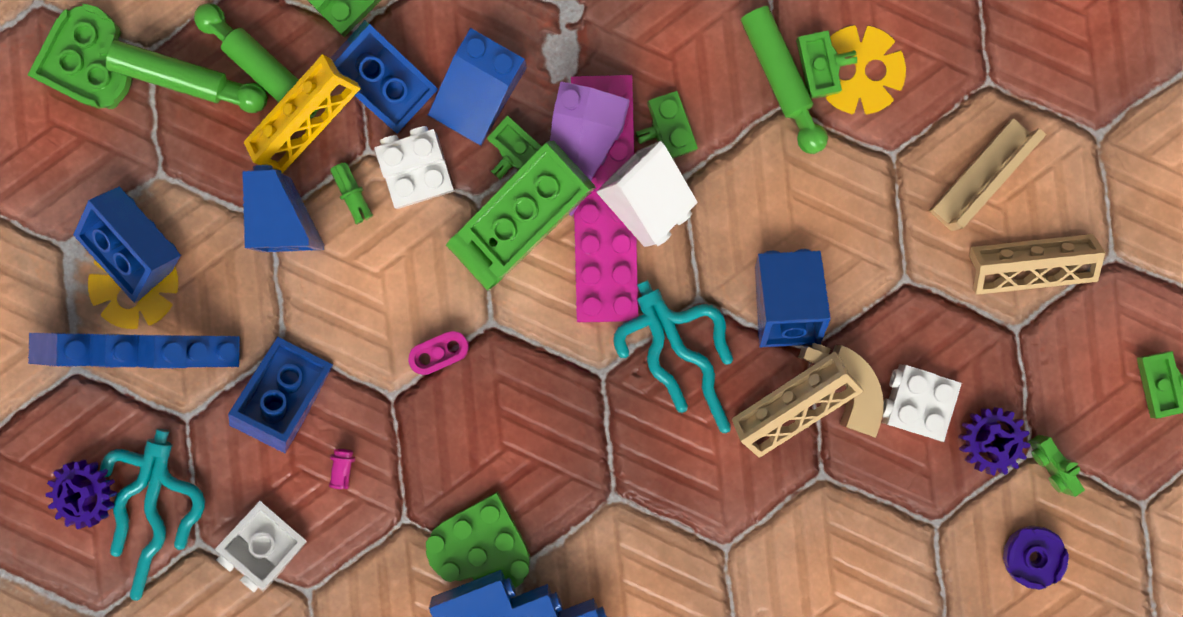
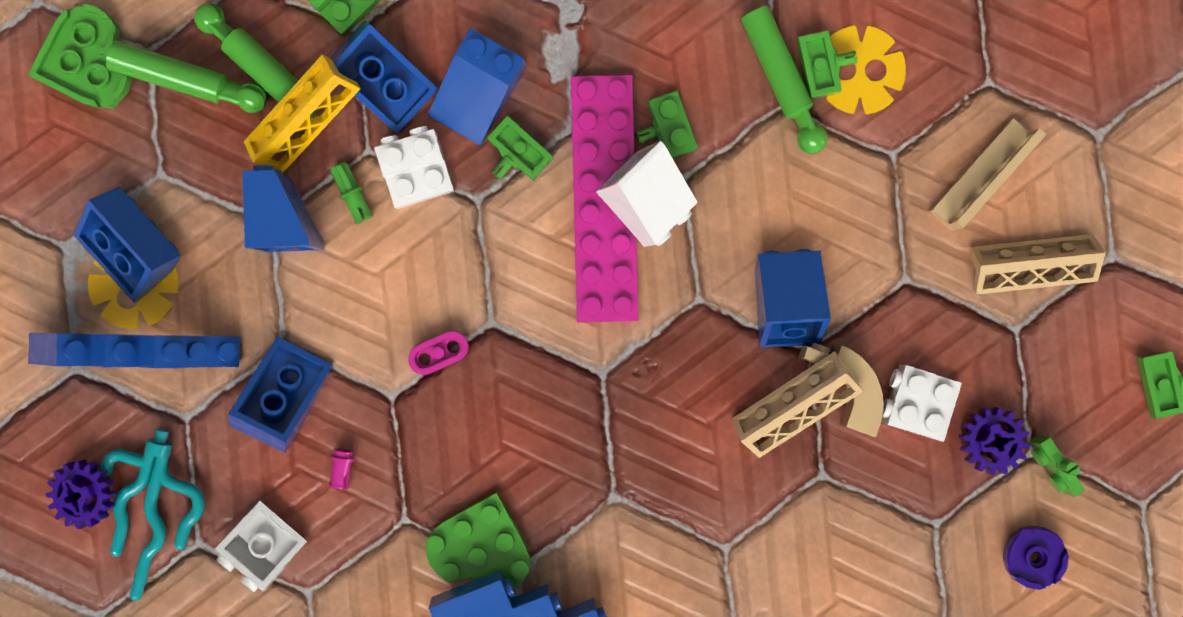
(520, 215): bright green hinge -> none
(587, 124): medium lavender wedge -> none
(660, 317): teal plant -> none

